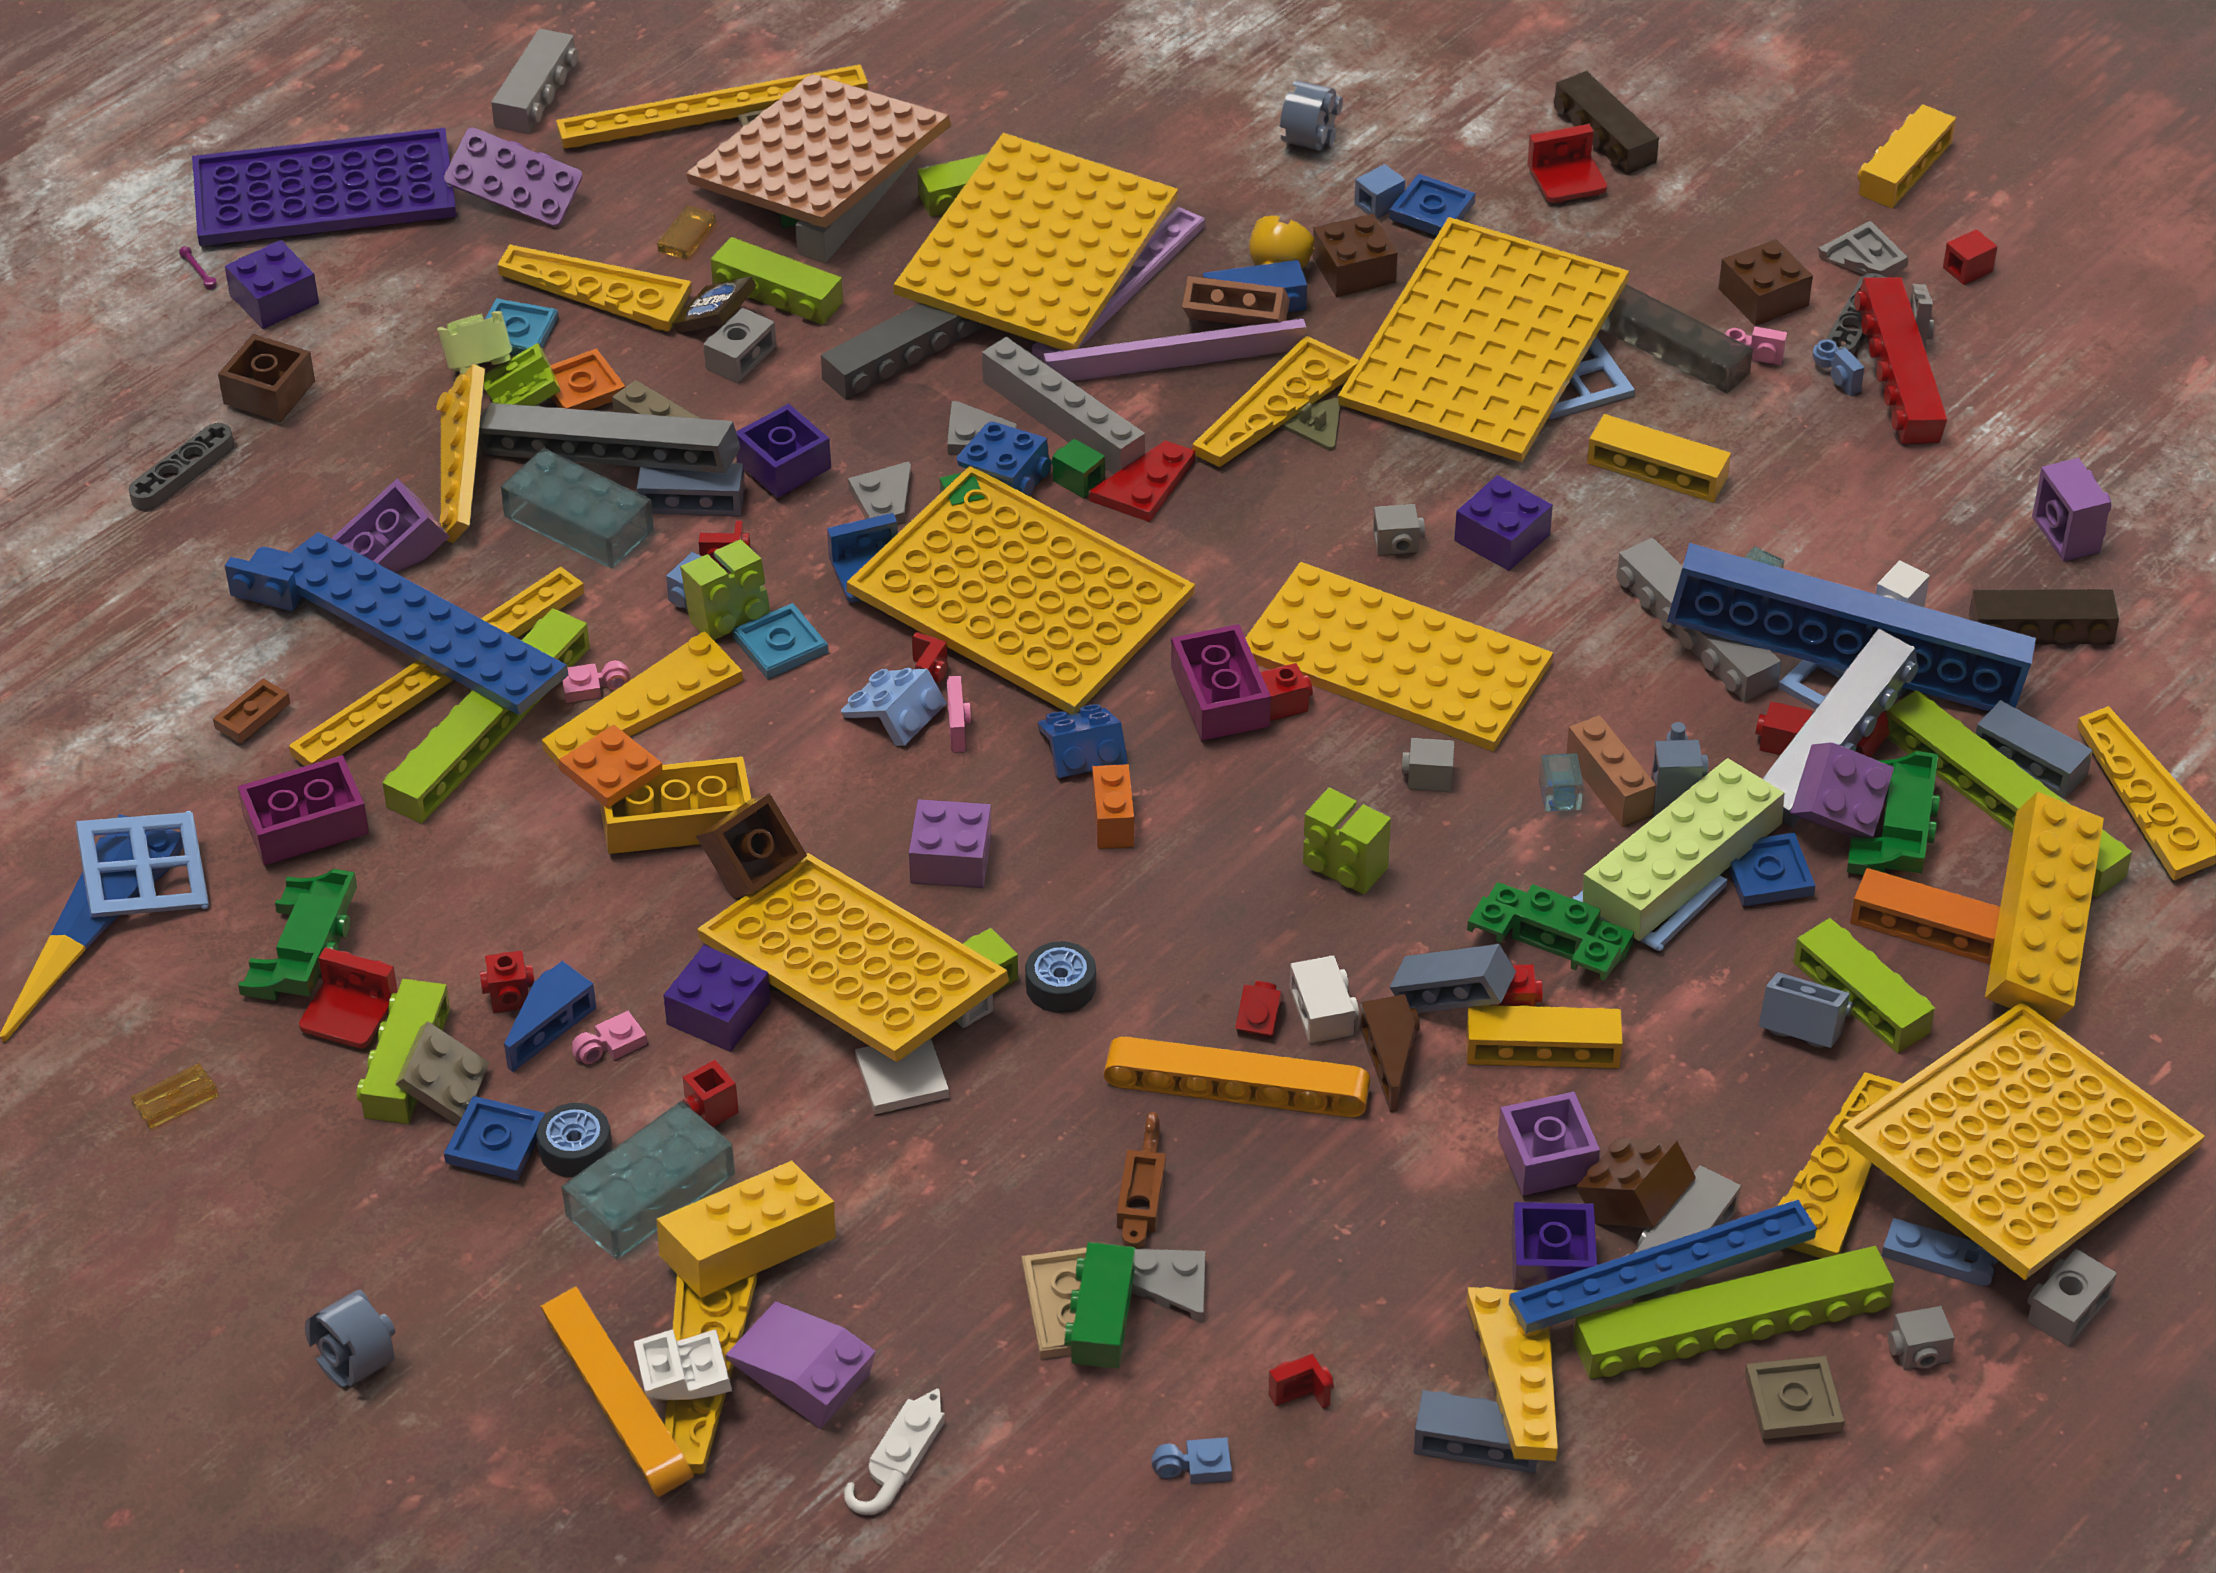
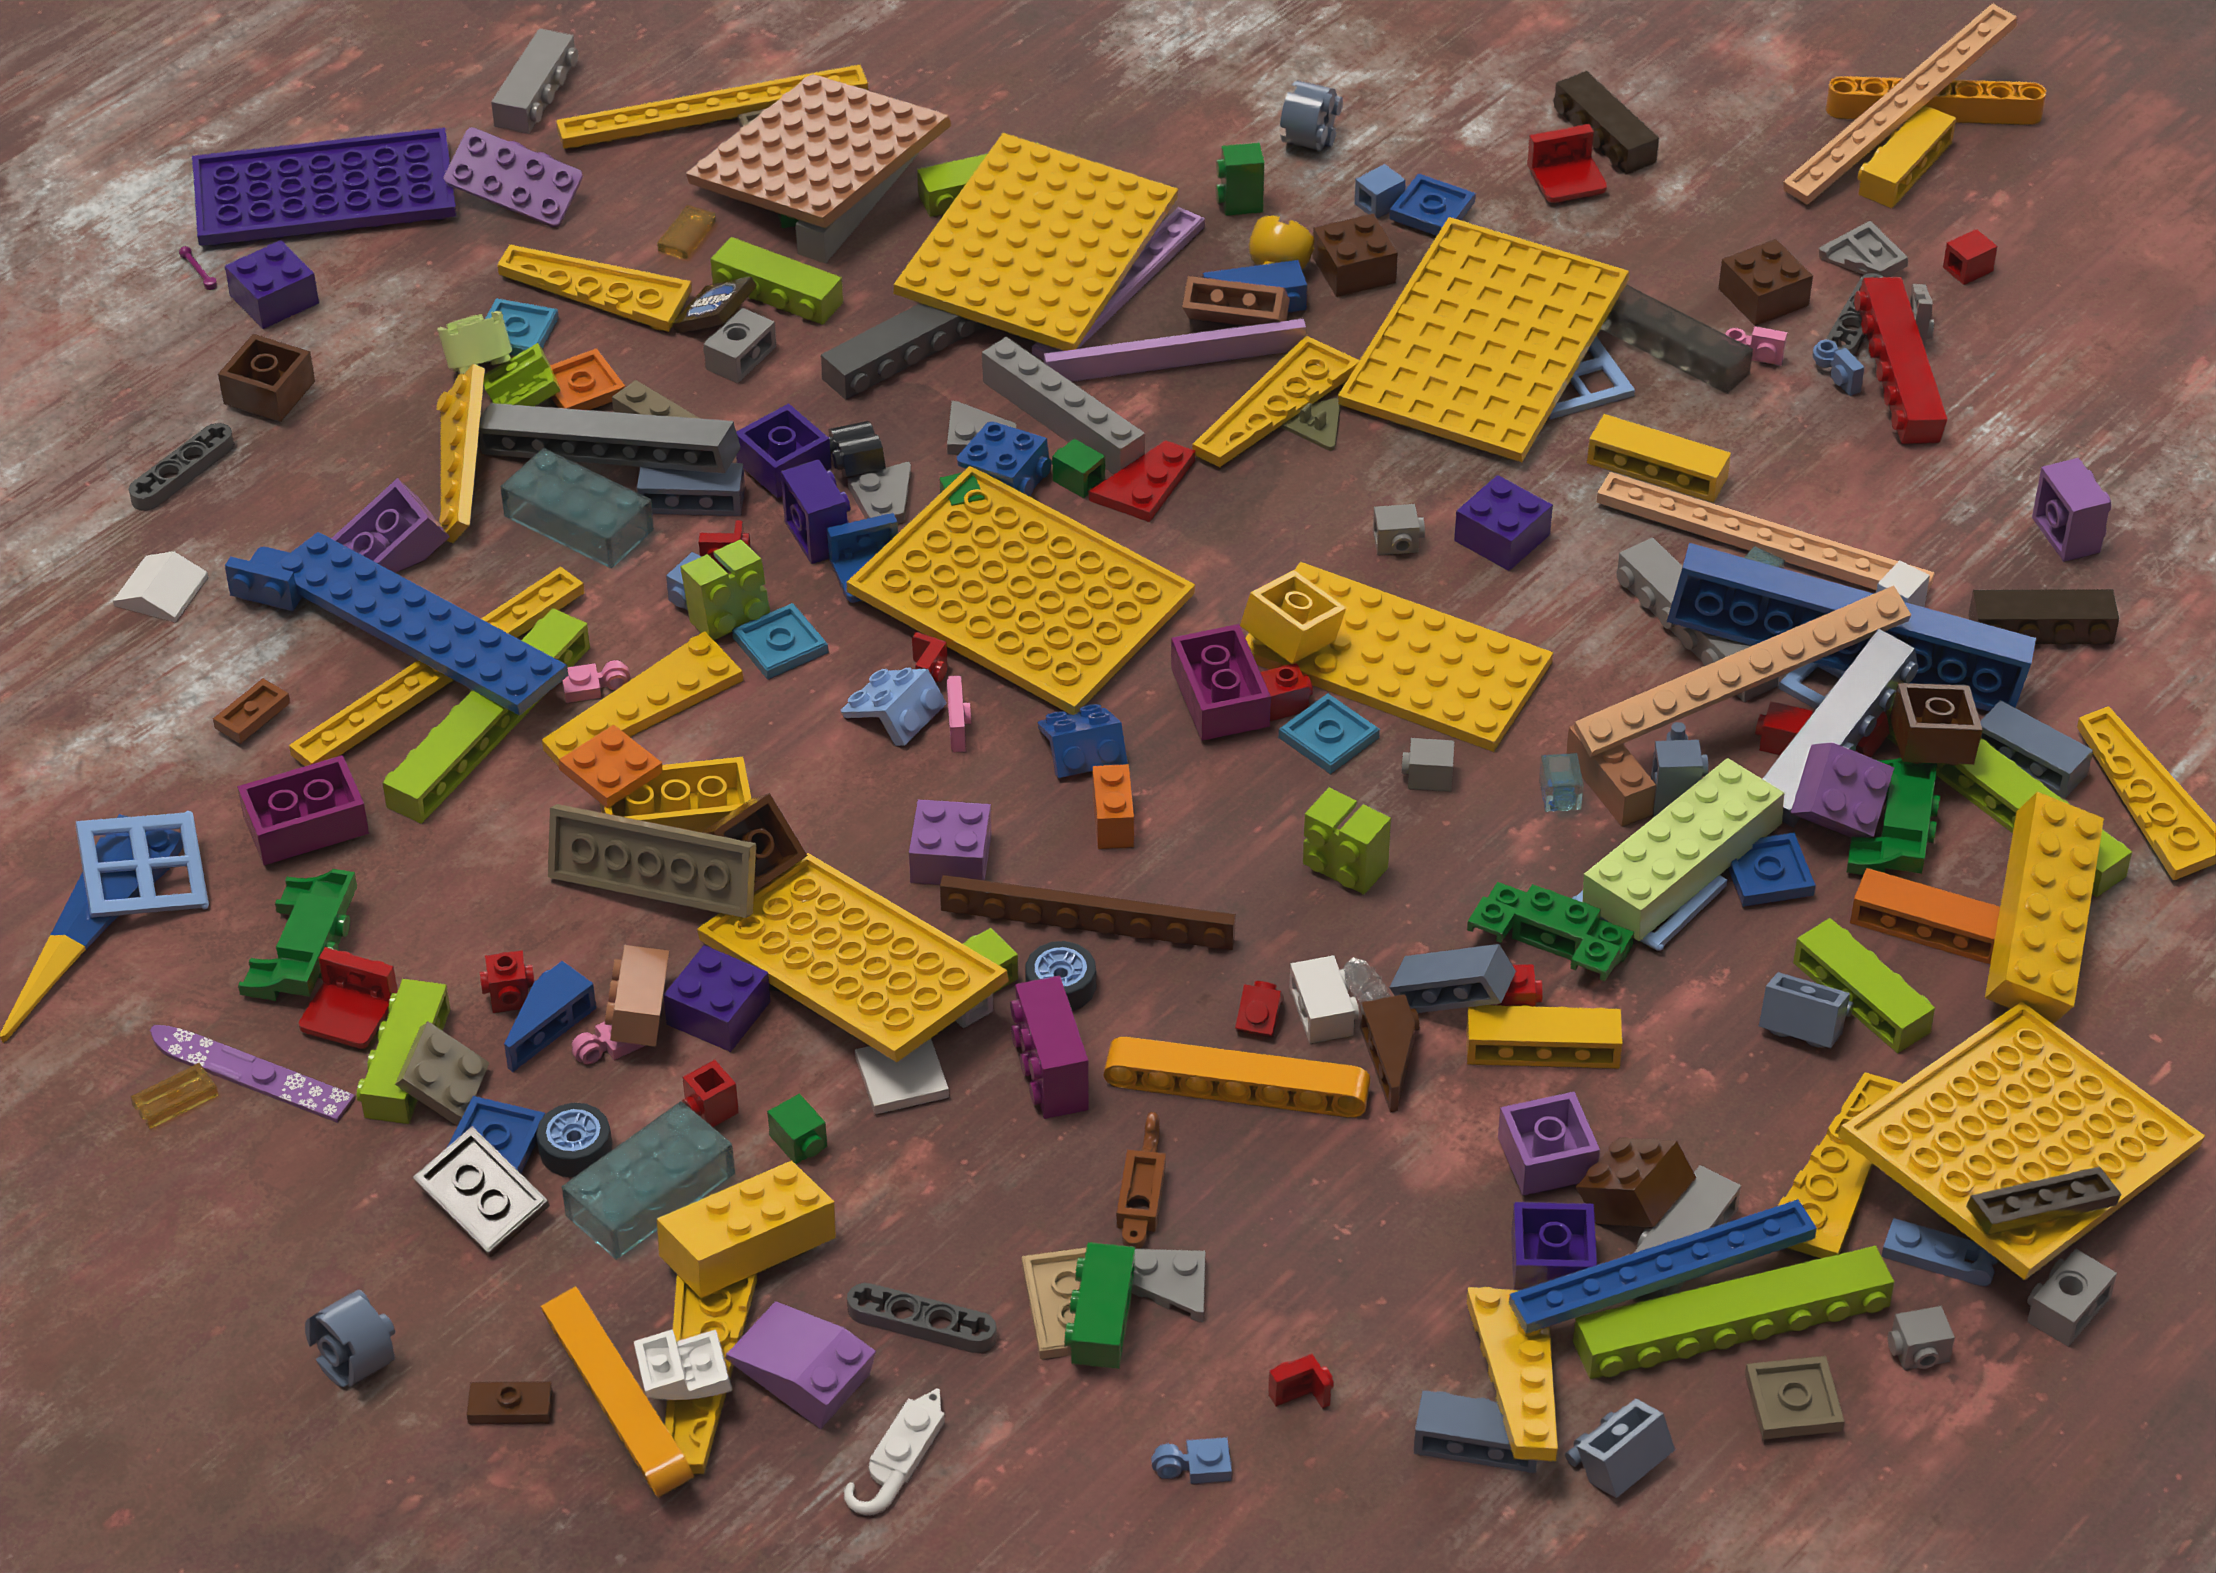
(161, 586): none -> white slope
(252, 1072): none -> medium lavender piece
(481, 1191): none -> tile
(509, 1402): none -> reddish brown plate
(637, 995): none -> nougat brick
(651, 860): none -> dark tan plate
(797, 1129): none -> green brick
(812, 506): none -> dark purple brick
(856, 449): none -> black brick
(924, 1312): none -> dark grey beam
(1050, 1047): none -> magenta brick
(1087, 912): none -> reddish brown plate
(1241, 179): none -> green brick
(1292, 616): none -> yellow brick
(1329, 733): none -> dark azure tile
(1364, 981): none -> clear gear
(1623, 1447): none -> sand blue brick
(1741, 671): none -> light nougat plate
(1746, 531): none -> light nougat plate
(1899, 104): none -> light nougat plate
(1936, 723): none -> reddish brown brick
(1965, 99): none -> light orange beam
(2043, 1200): none -> dark brown plate

